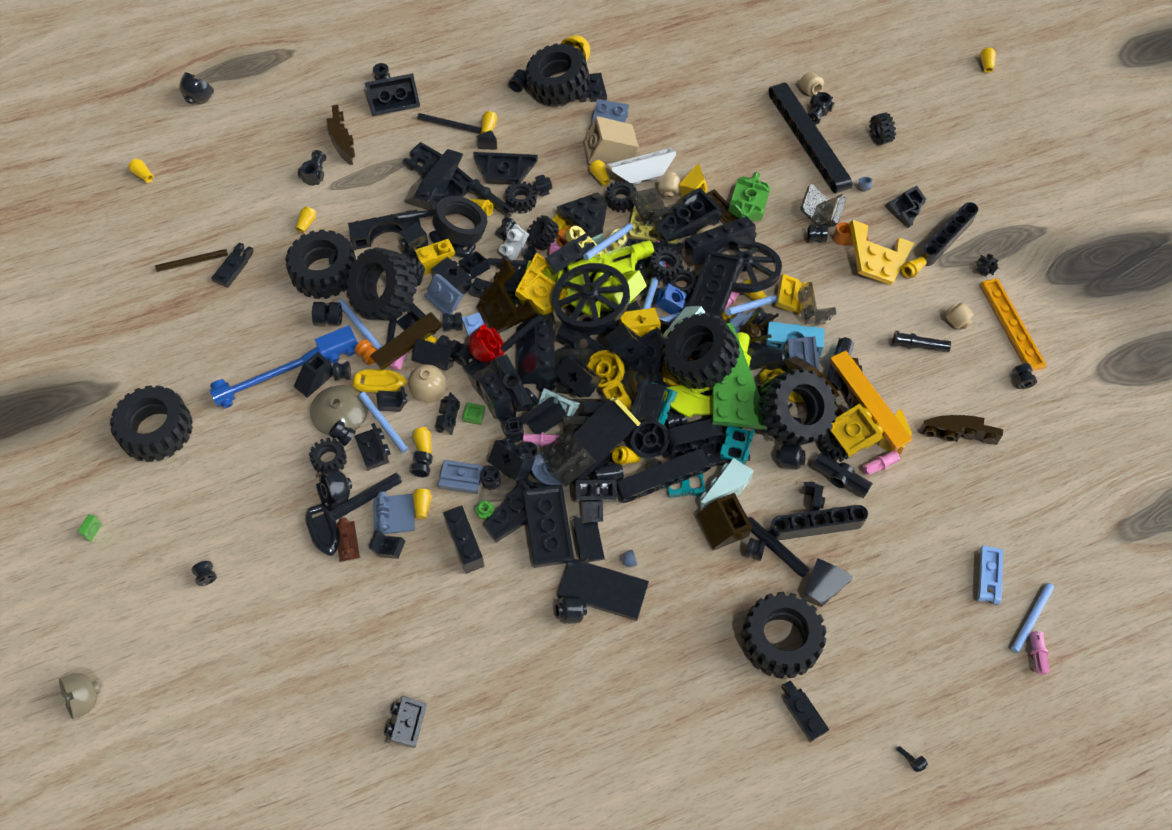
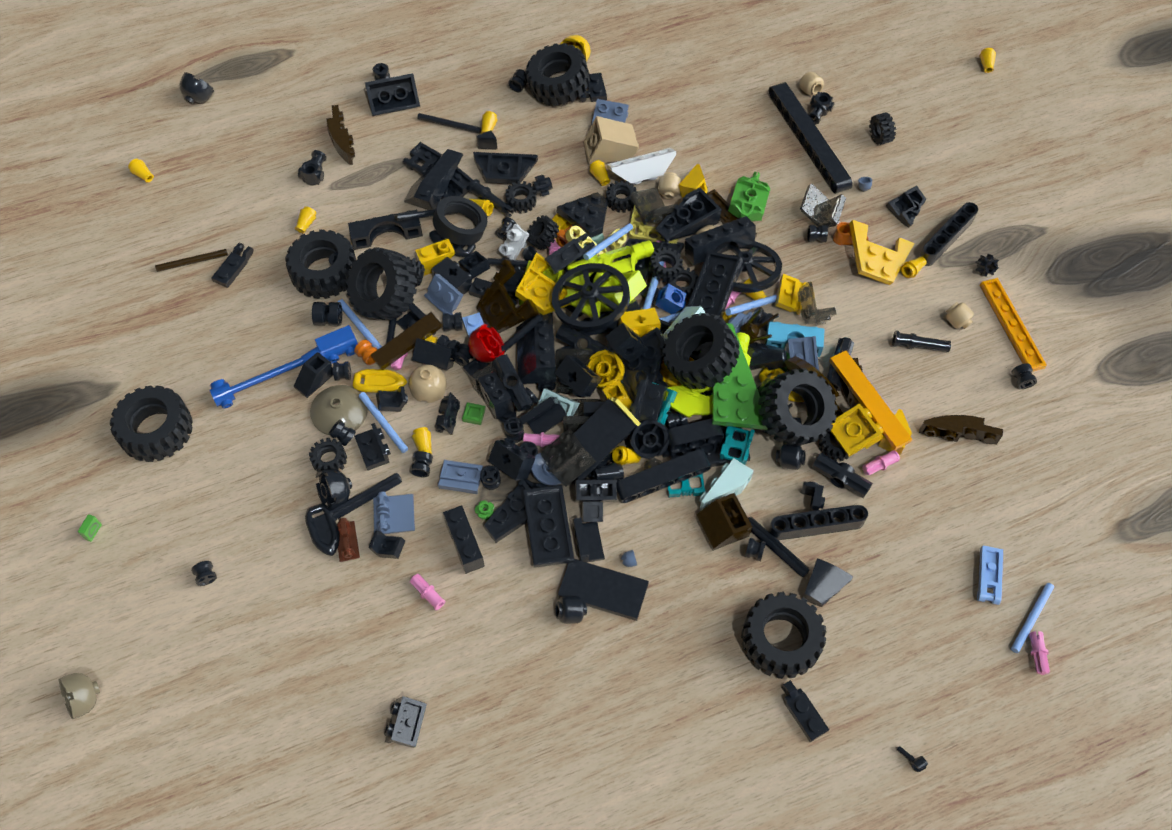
(412, 239): black brick -> none
(421, 503): yellow cone -> none
(427, 591): none -> bright pink axle

